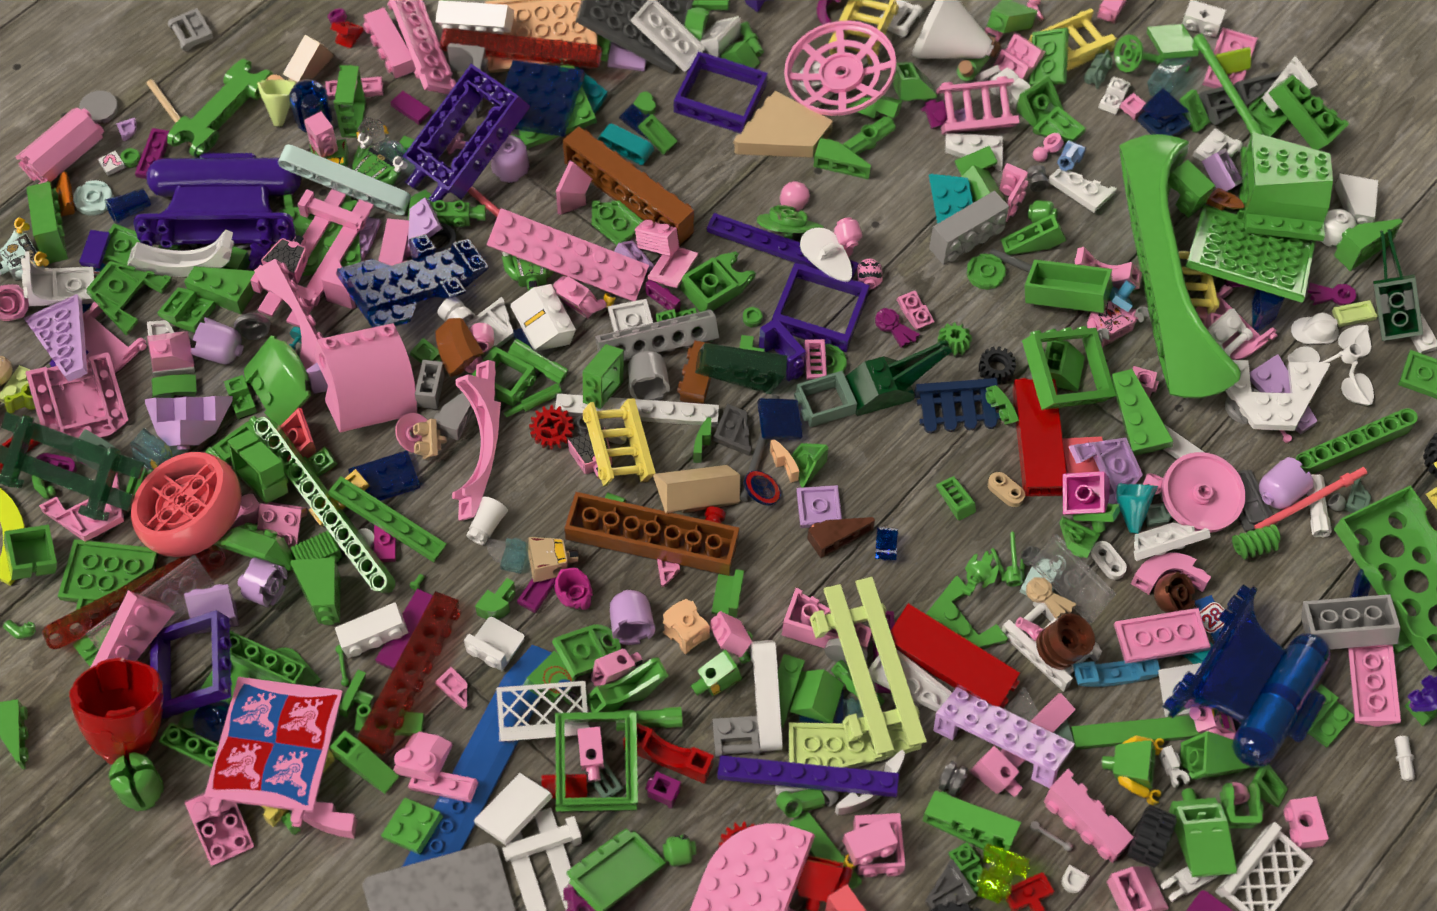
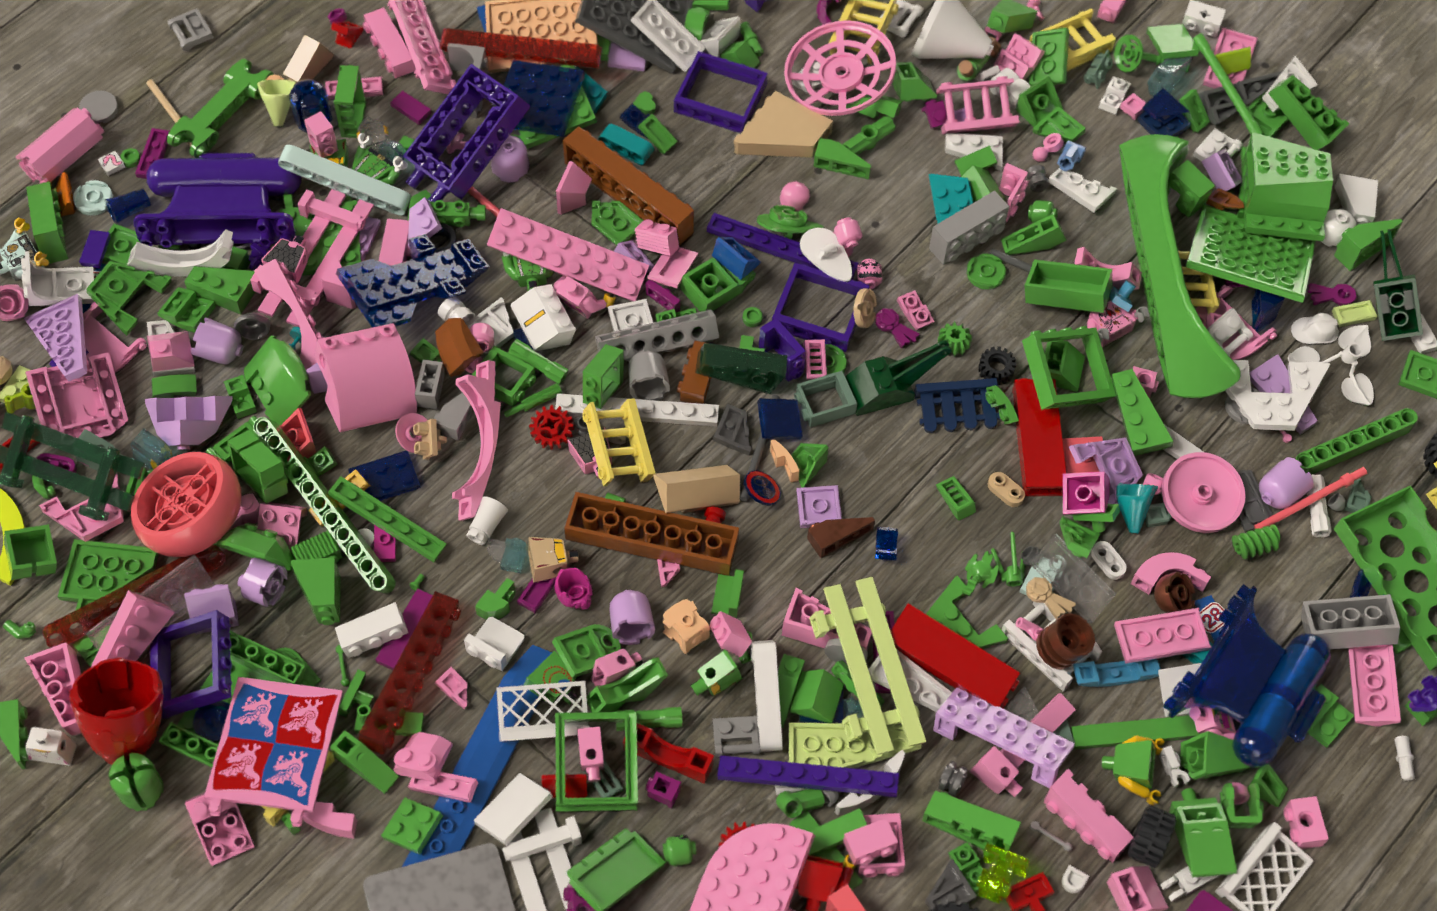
(46, 746): none -> white torso
(56, 672): none -> bright pink wedge
(127, 128): lavender tile -> none
(475, 17): white wedge -> none
(703, 438): bright green slope -> none
(734, 257): none -> blue slope
(833, 832): none -> bright green tile
(863, 308): none -> tan tile
(1166, 538): white wing -> none

